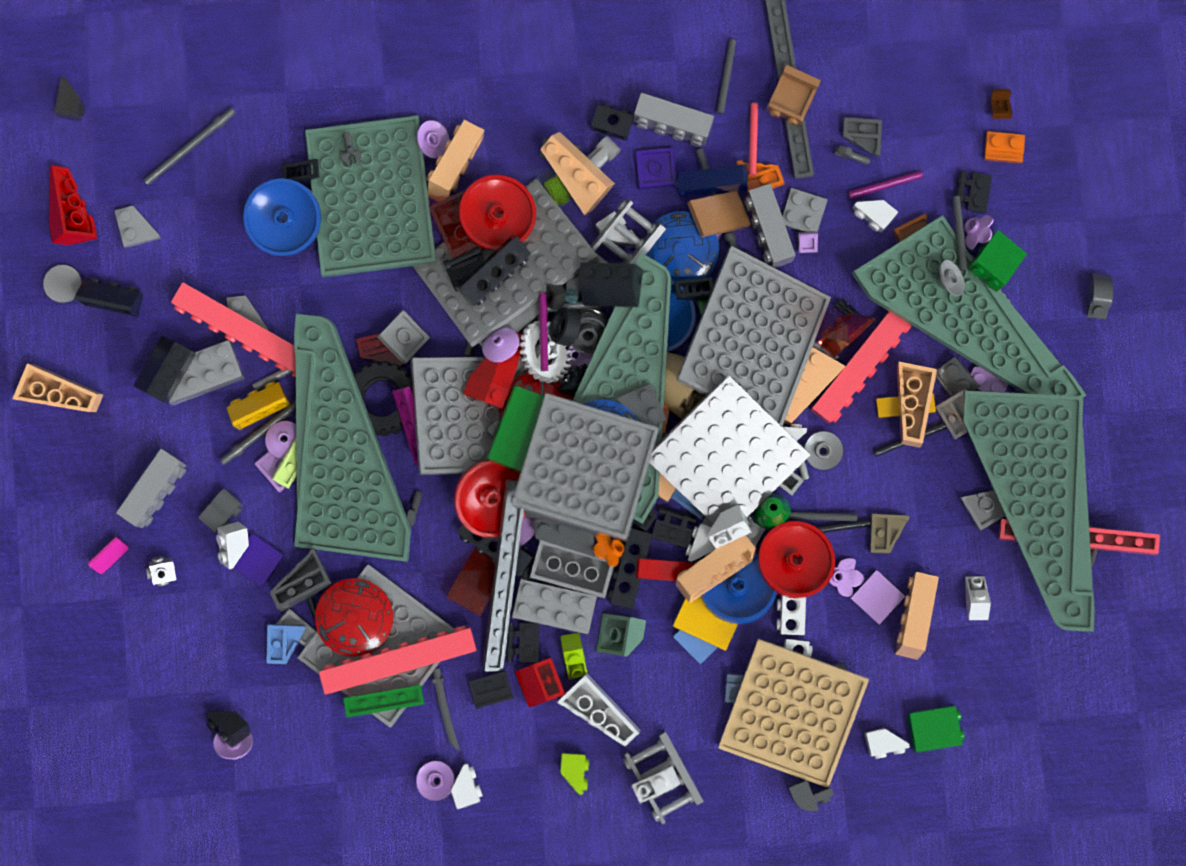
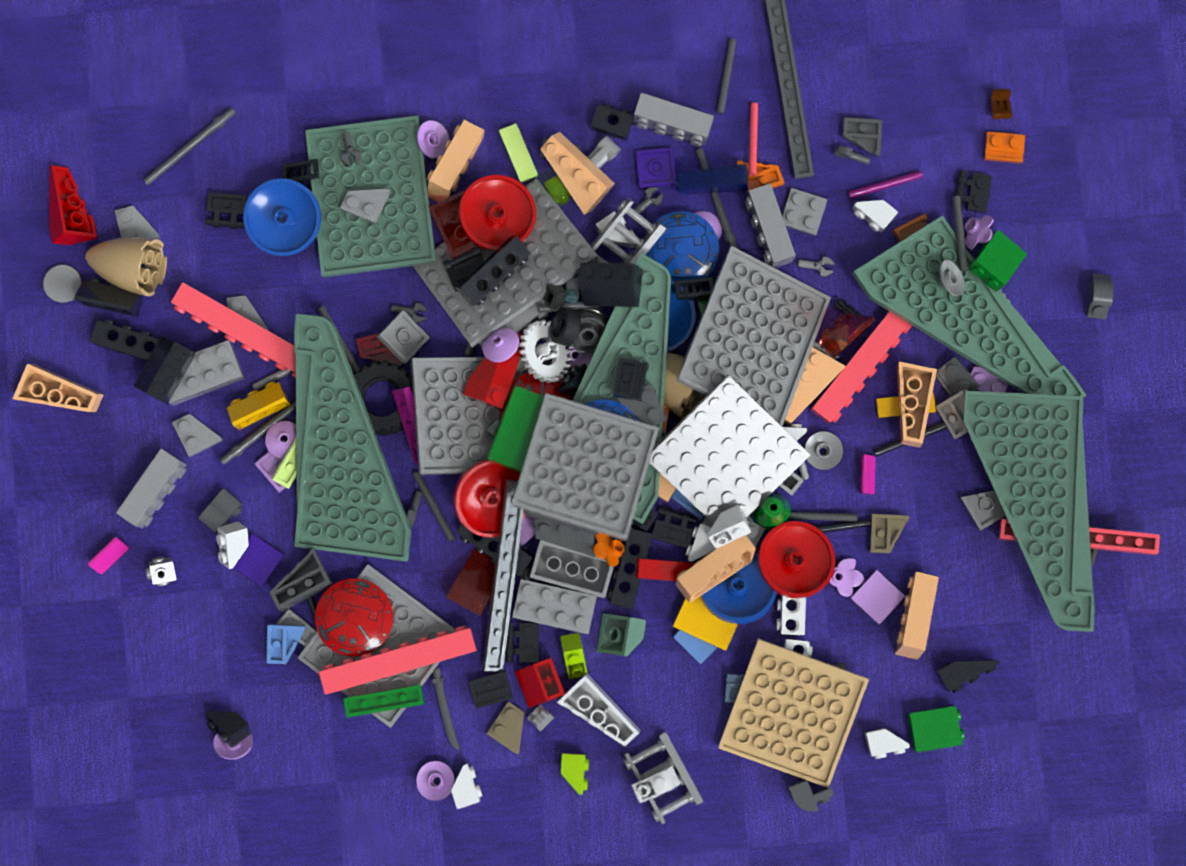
(68, 102): clear smoke slope -> none
(104, 329): none -> black brick
(121, 261): none -> tan cylinder
(195, 435): none -> light grey wing
(226, 204): none -> black plate
(353, 364): none -> dark grey bar
(365, 203): none -> light grey wing
(410, 311): none -> dark grey bar
(434, 507): none -> dark grey bar
(508, 727): none -> dark tan wing
(518, 153): none -> yellowish green tile
(540, 717): none -> light grey tile
(543, 332): magenta bar -> none
(630, 379): none -> black plate
(648, 201): none -> dark grey bar
(719, 214): medium nougat tile -> none
(793, 95): medium nougat panel -> none
(807, 242): lavender tile -> none
(817, 265): none -> light grey bar
(867, 474): none -> dark pink slope
(959, 672): none -> black slope
(977, 598): white slope -> none

